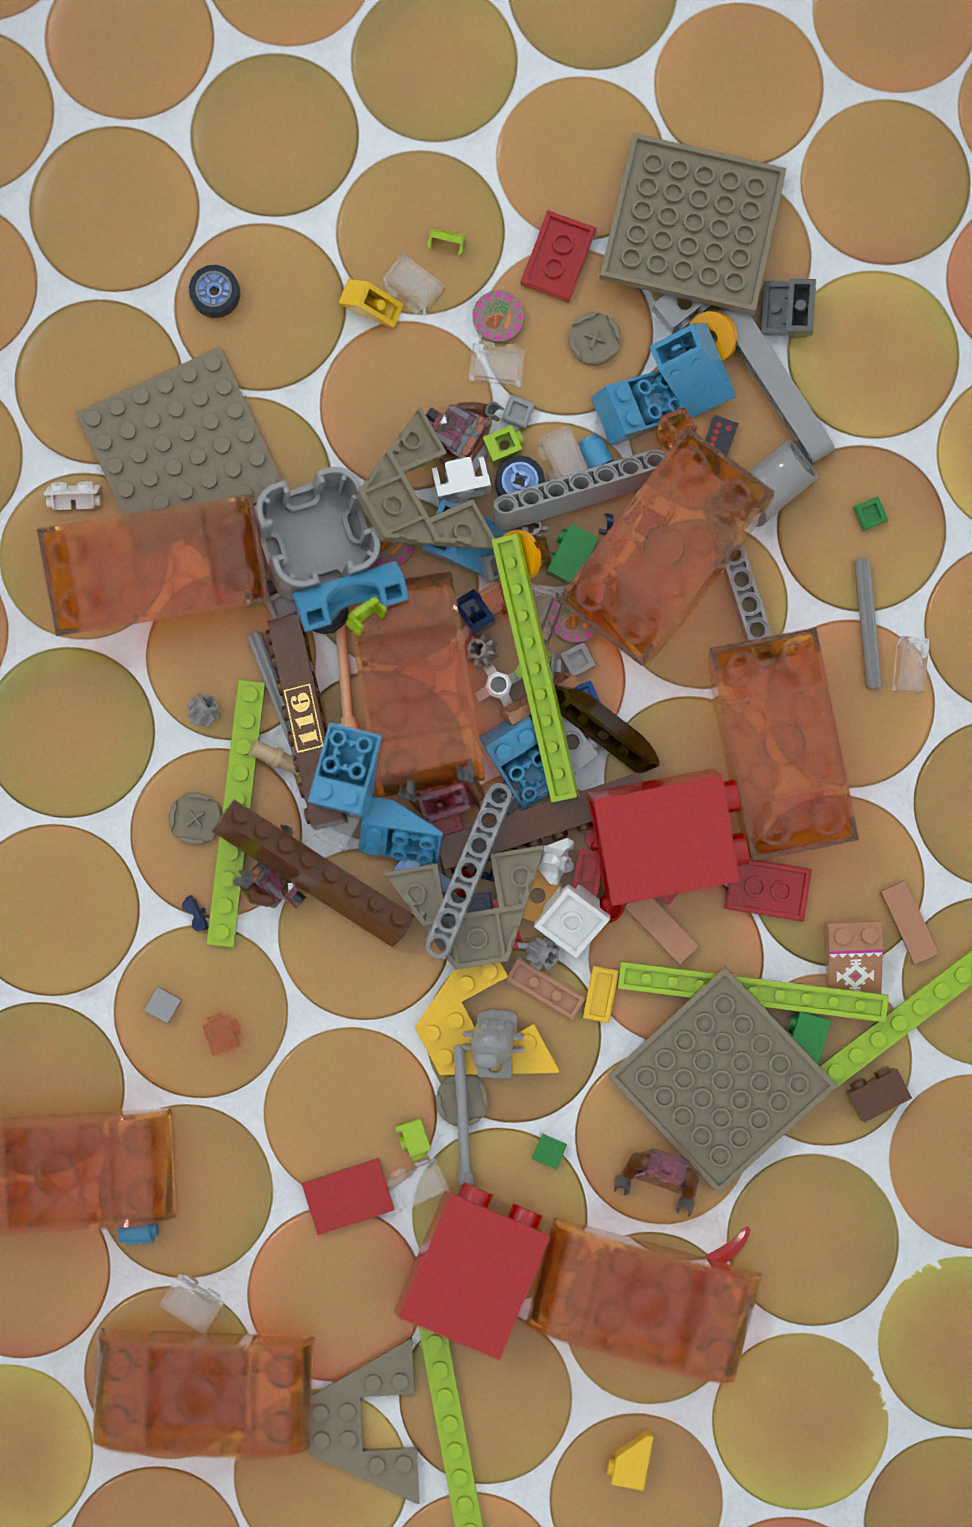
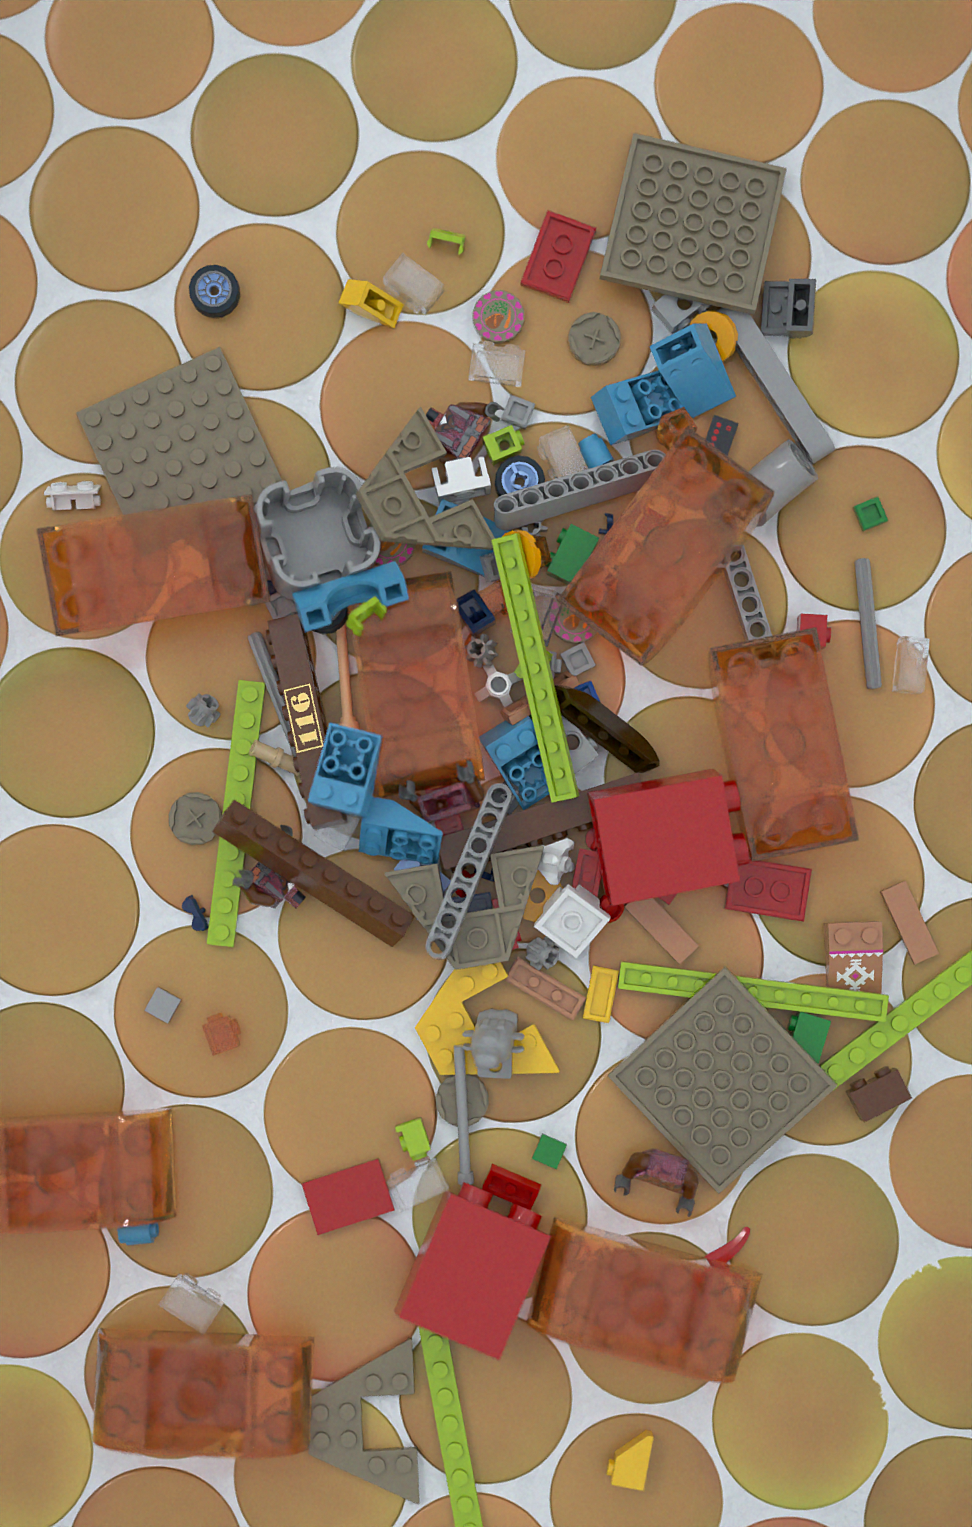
(511, 1187): none -> red plate
(808, 621): none -> red brick

